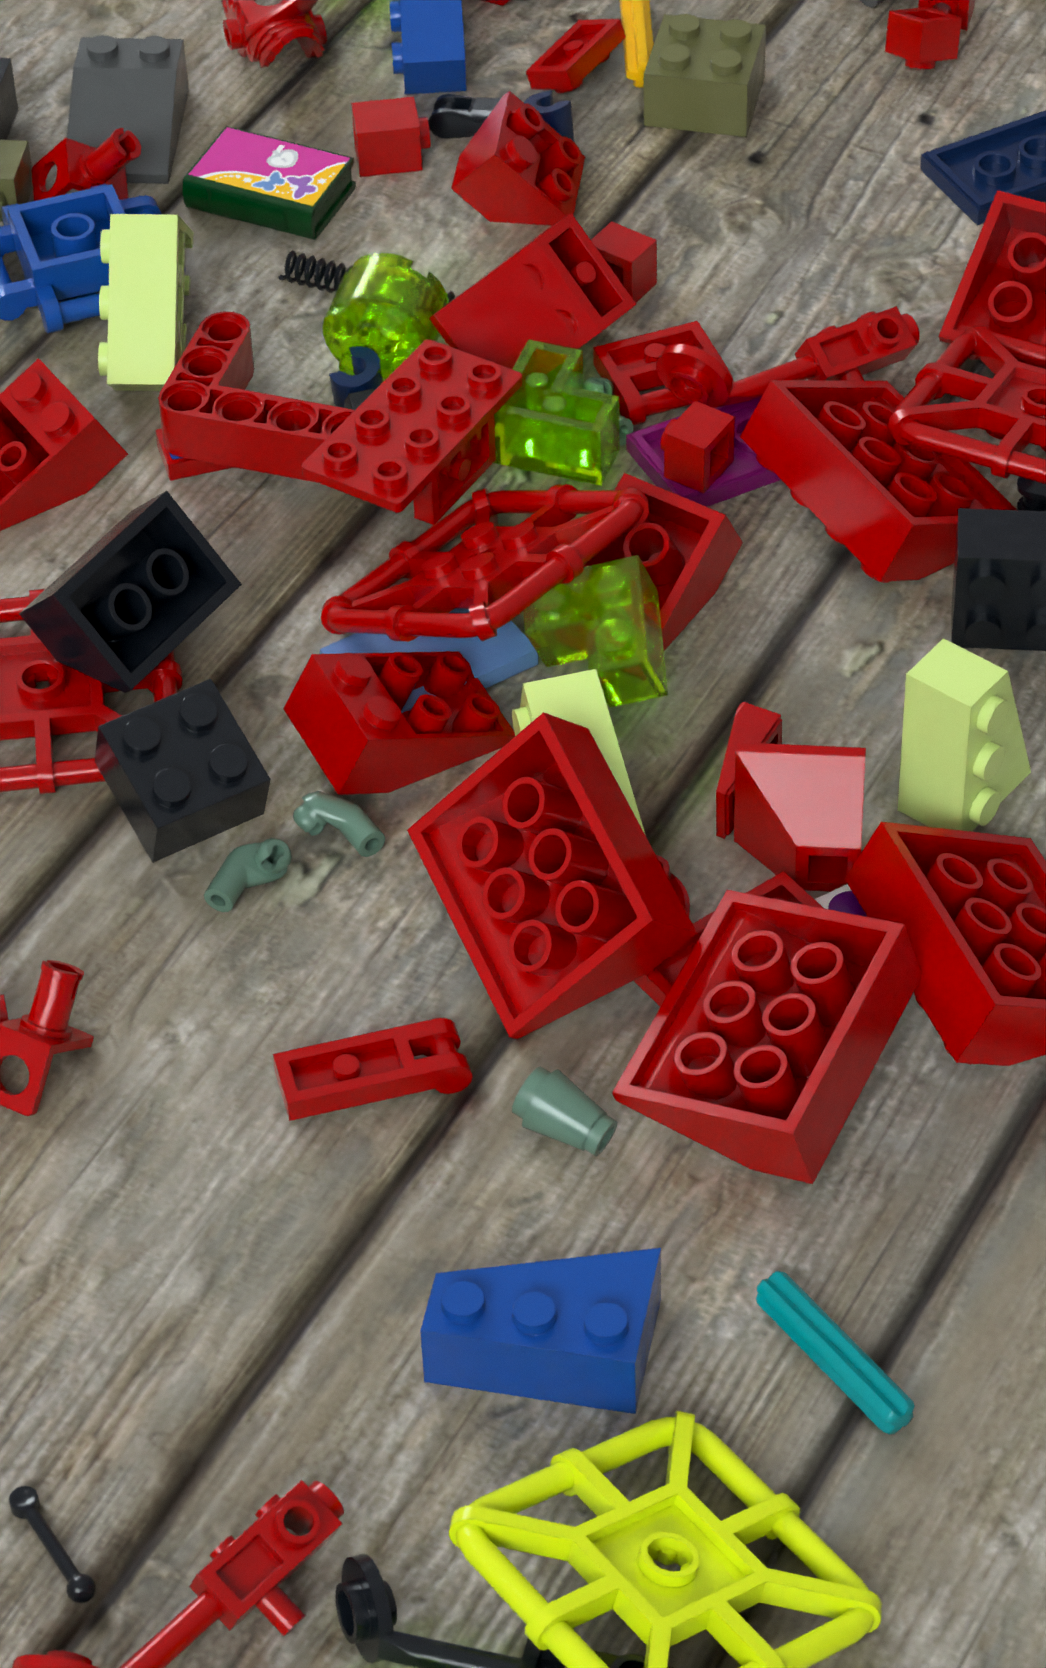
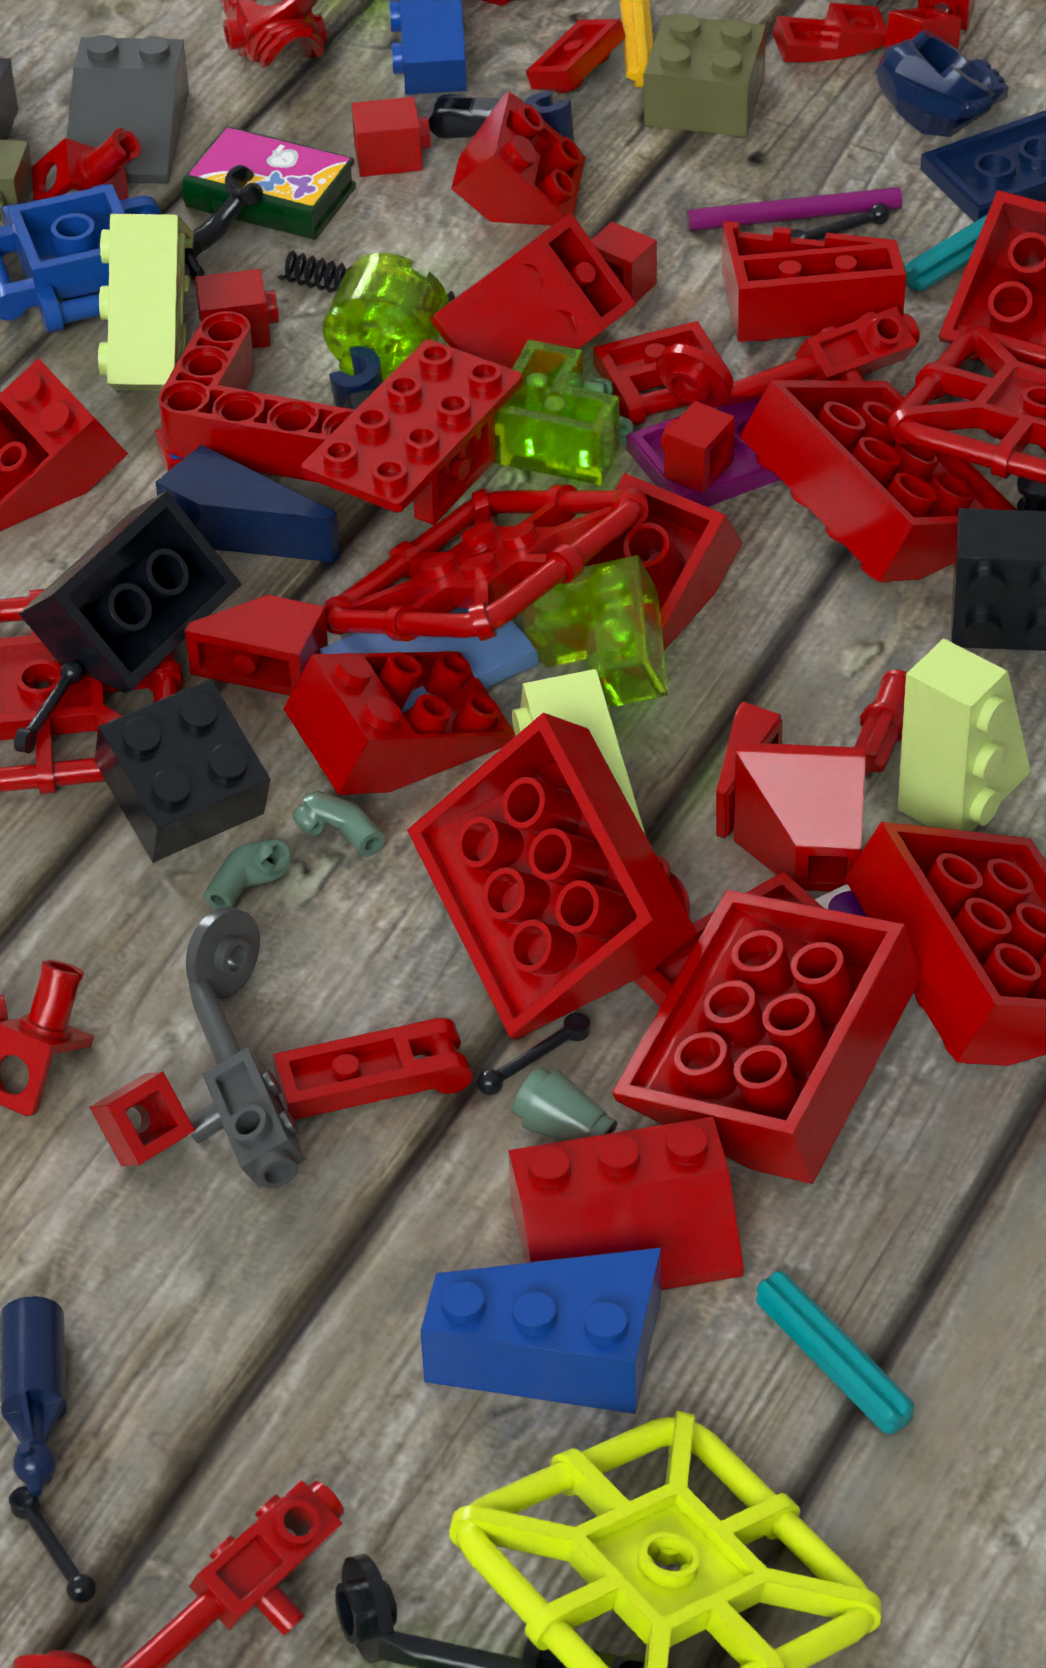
(25, 738): none -> black hinge
(33, 1383): none -> dark blue wheel
(161, 1114): none -> red plate
(221, 220): none -> black piece
(241, 1087): none -> dark grey piece
(243, 294): none -> red brick
(249, 511): none -> dark blue slope
(257, 643): none -> red slope
(575, 1028): none -> black hinge
(631, 1194): none -> red slope
(793, 208): none -> magenta bar
(804, 285): none -> red wedge
(843, 34): none -> red slope
(877, 214): none -> black hinge
(883, 721): none -> red axle
(937, 85): none -> dark blue helmet
(943, 258): none -> teal axle

